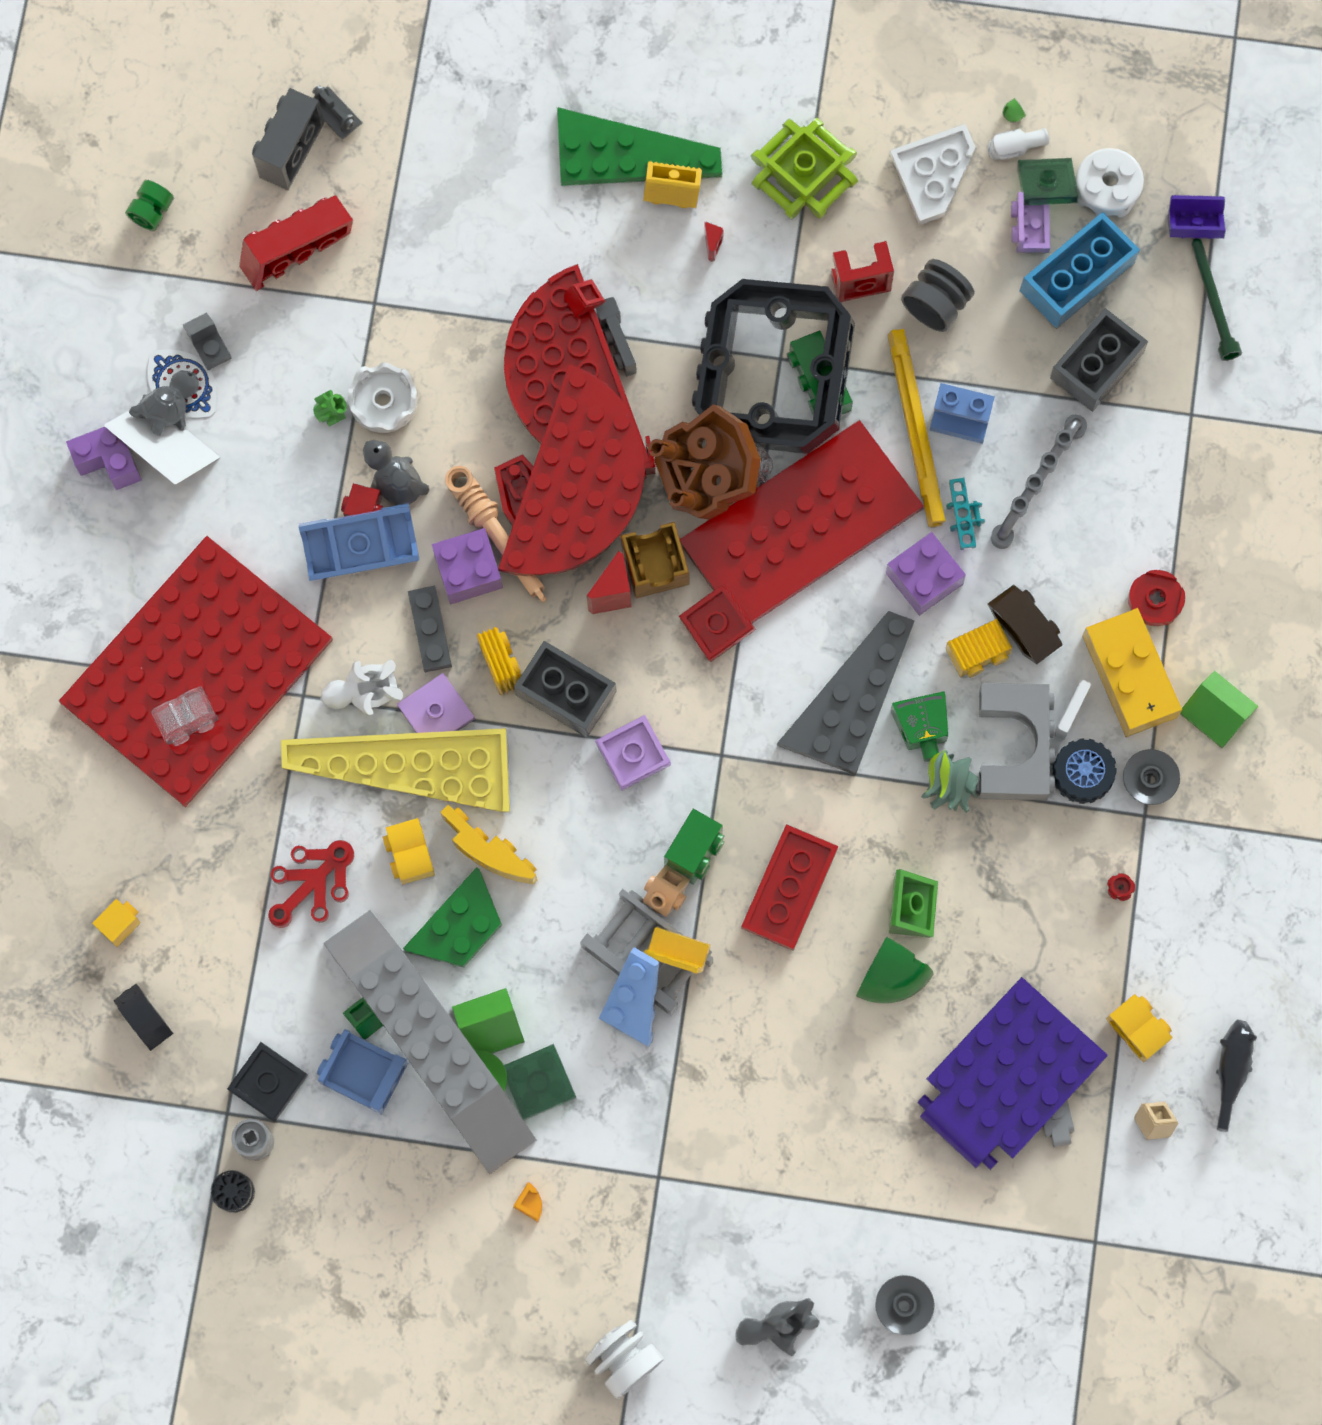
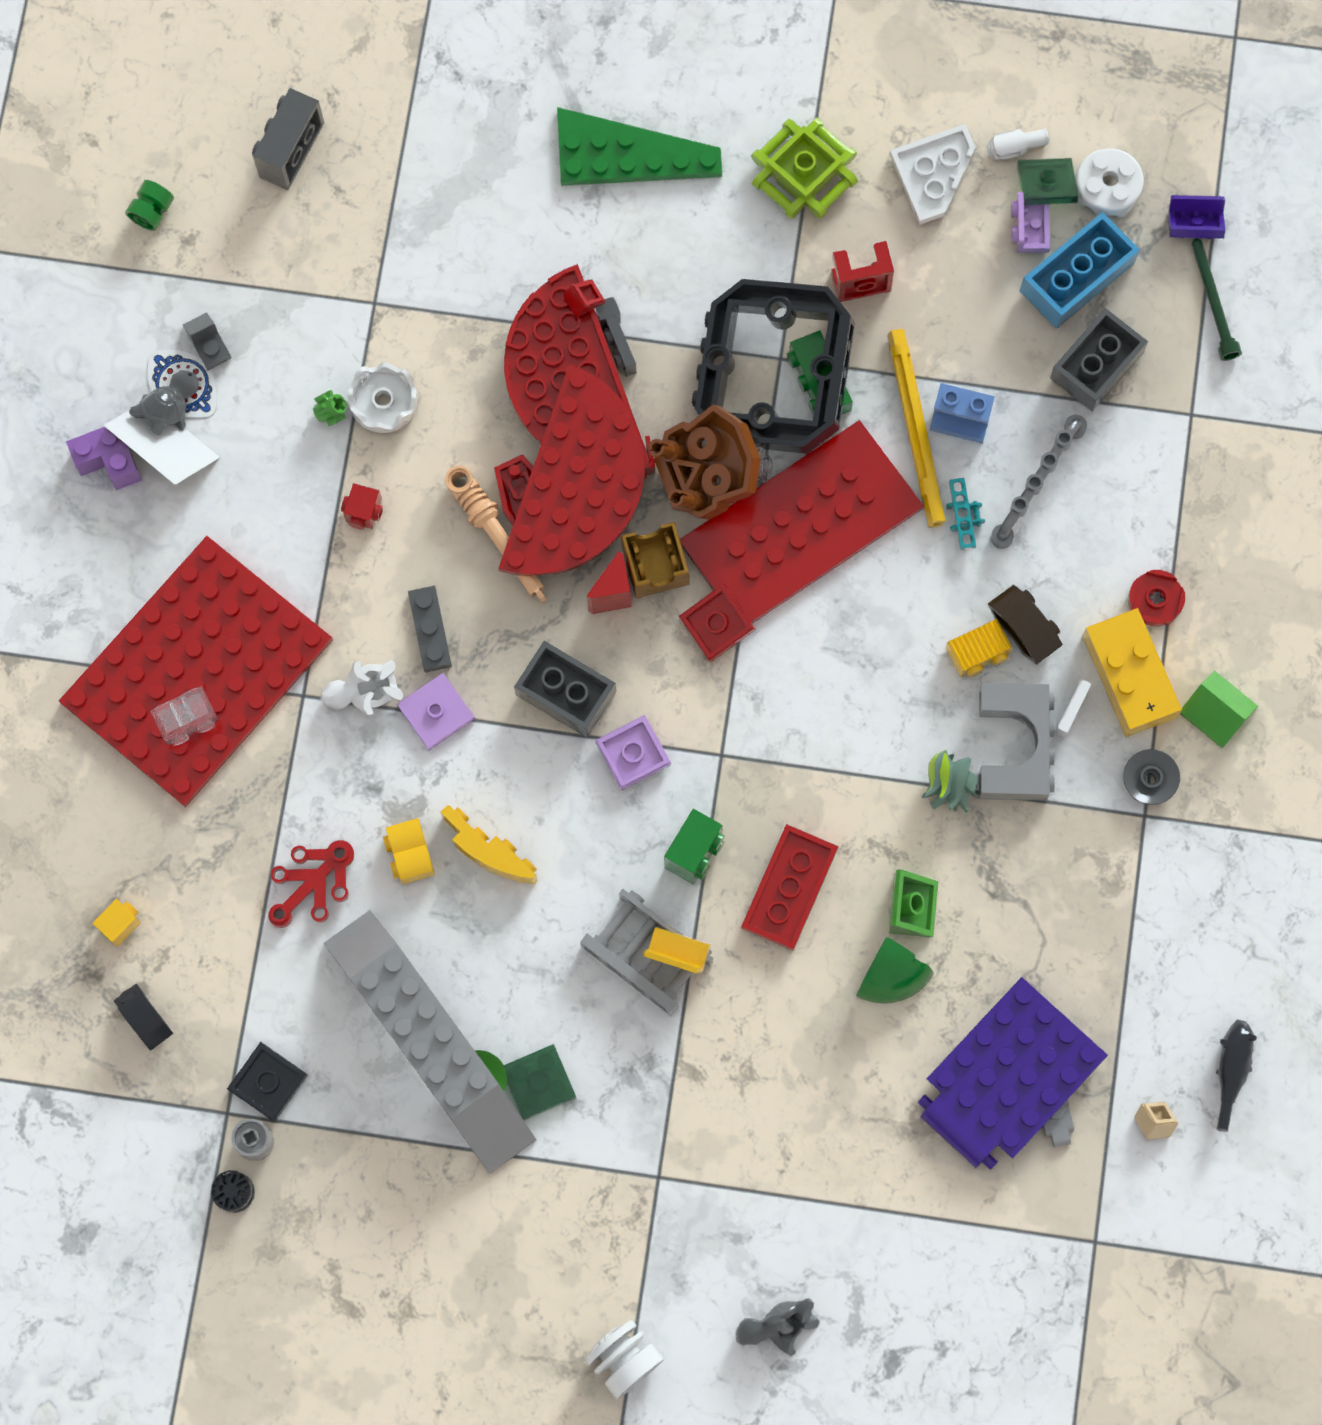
(293, 240): red wedge -> none
(336, 112): dark grey hinge -> none
(359, 542): medium blue piece -> none
(361, 1071): medium blue panel -> none
(363, 1018): green slope -> none
(394, 475): dark grey animal -> none
(444, 766): light yellow wing -> none
(459, 925): green wing -> none
(467, 566): medium lavender brick -> none
(489, 1022): bright green slope -> none
(496, 652): yellow brick -> none
(529, 1202): light orange tile -> none
(632, 997): light blue wing -> none
(666, 891): light nougat brick -> none
(672, 185): yellow brick -> none
(714, 237): red slope -> none
(846, 710): dark grey wing -> none
(915, 1293): dark grey dish -> none
(922, 722): green torso -> none
(925, 573): medium lavender brick -> none
(937, 295): dark grey wheel -> none
(1013, 111): bright green hinge -> none
(1084, 771): black wheel -> none
(1124, 880): red plate -> none
(1139, 1027): yellow brick -> none

